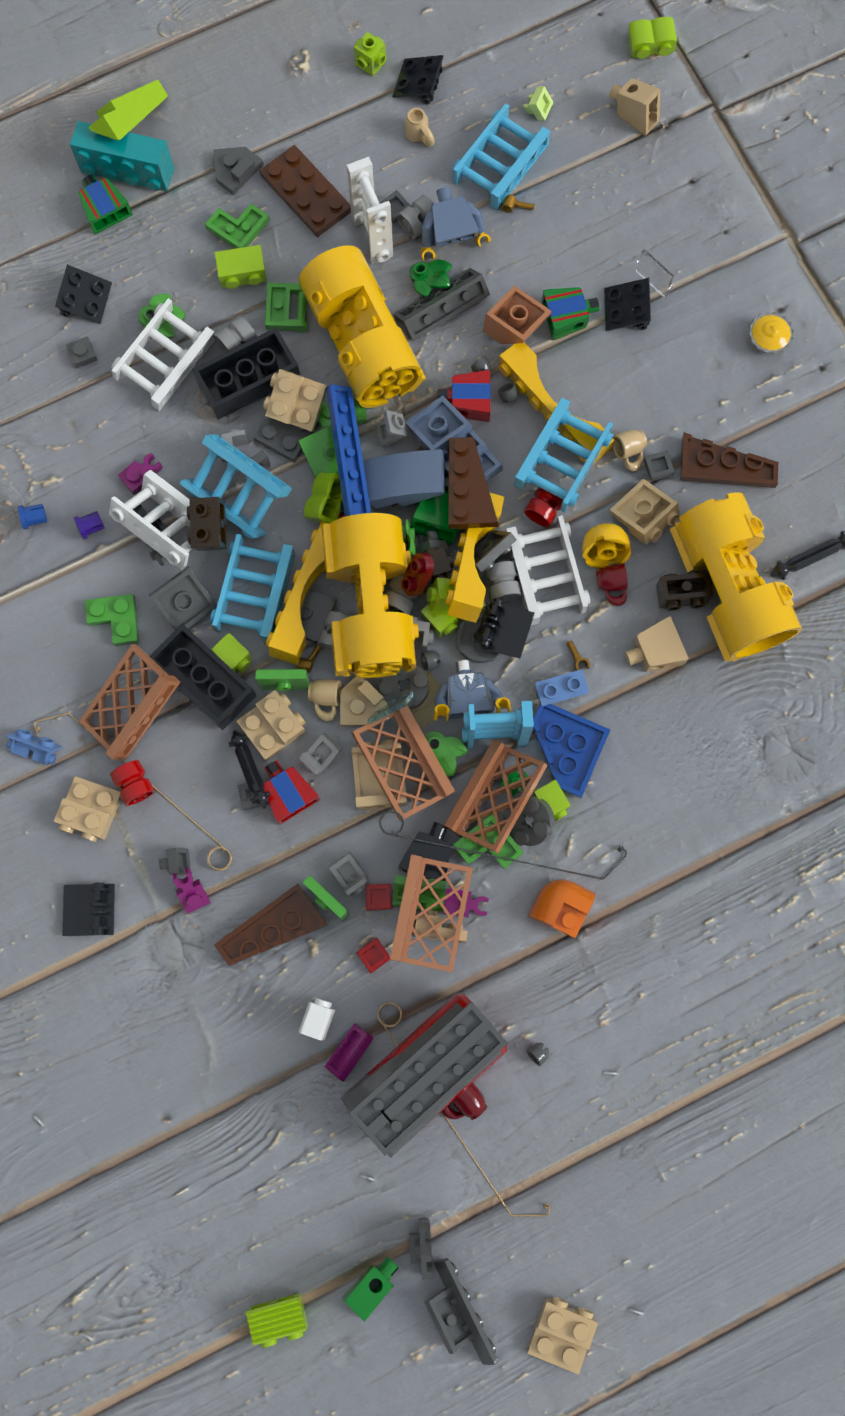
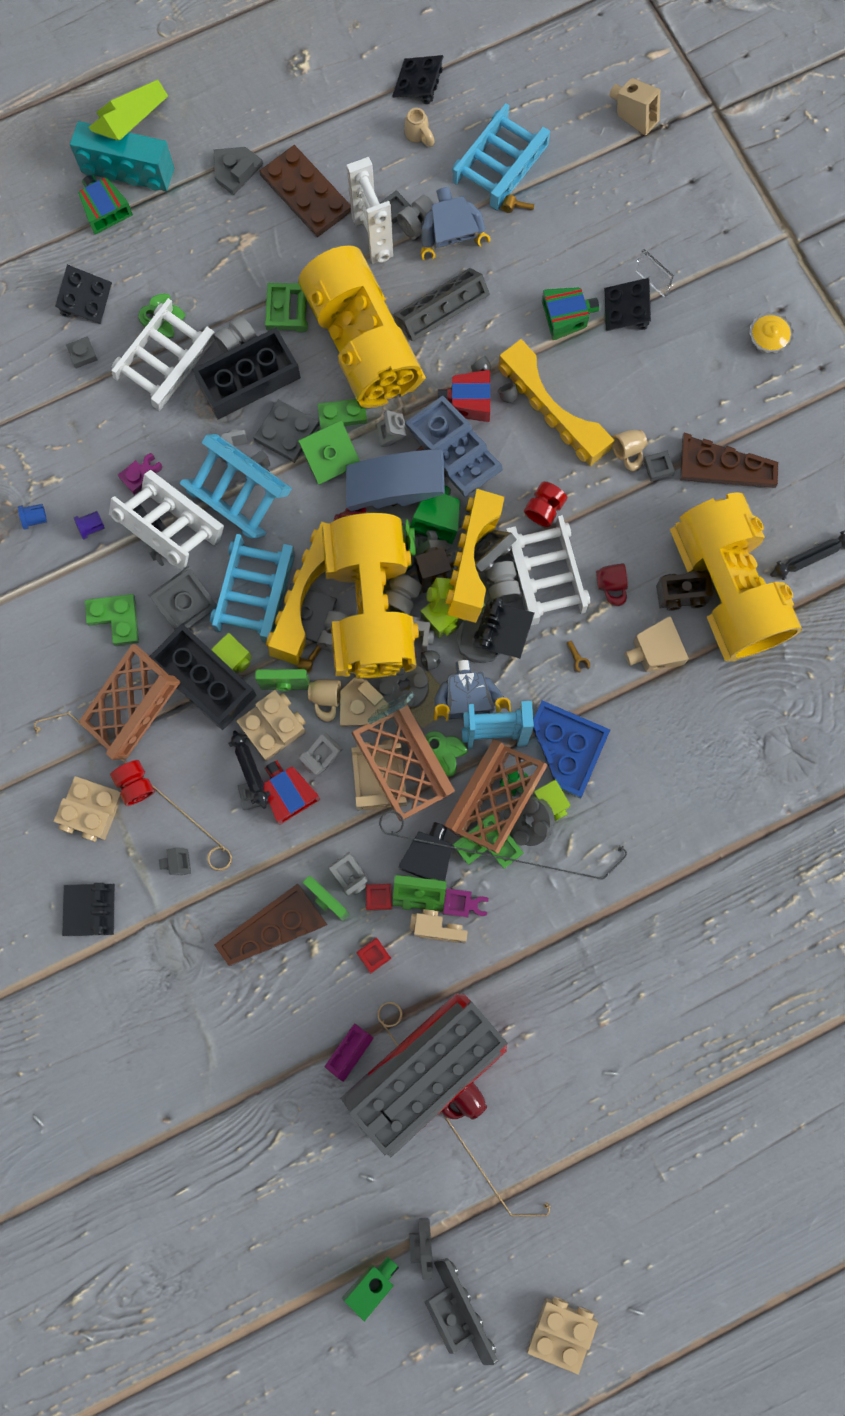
(43, 748): medium blue hinge -> none
(190, 892): magenta plate -> none
(207, 524): dark brown brick -> none
(238, 231): bright green plate -> none
(240, 267): lime brick -> none
(277, 1320): lime brick -> none
(295, 399): tan plate -> none
(317, 1019): white brick -> none
(325, 499): lime brick -> none
(348, 450): blue plate -> none
(370, 53): lime brick -> none
(409, 906): nougat fence -> none
(417, 574): dark red plate -> none
(430, 276): green plate -> none
(468, 491): reddish brown wing -> none
(514, 317): nougat slope -> none
(537, 1054): dark grey hinge -> none
(539, 103): yellowish green tile -> none
(550, 436): medium azure fence -> none
(561, 687): medium blue hinge -> none
(562, 906): orange brick -> none
(605, 545): yellow cylinder -> none
(646, 512): tan plate -> none
(652, 37): lime brick -> none

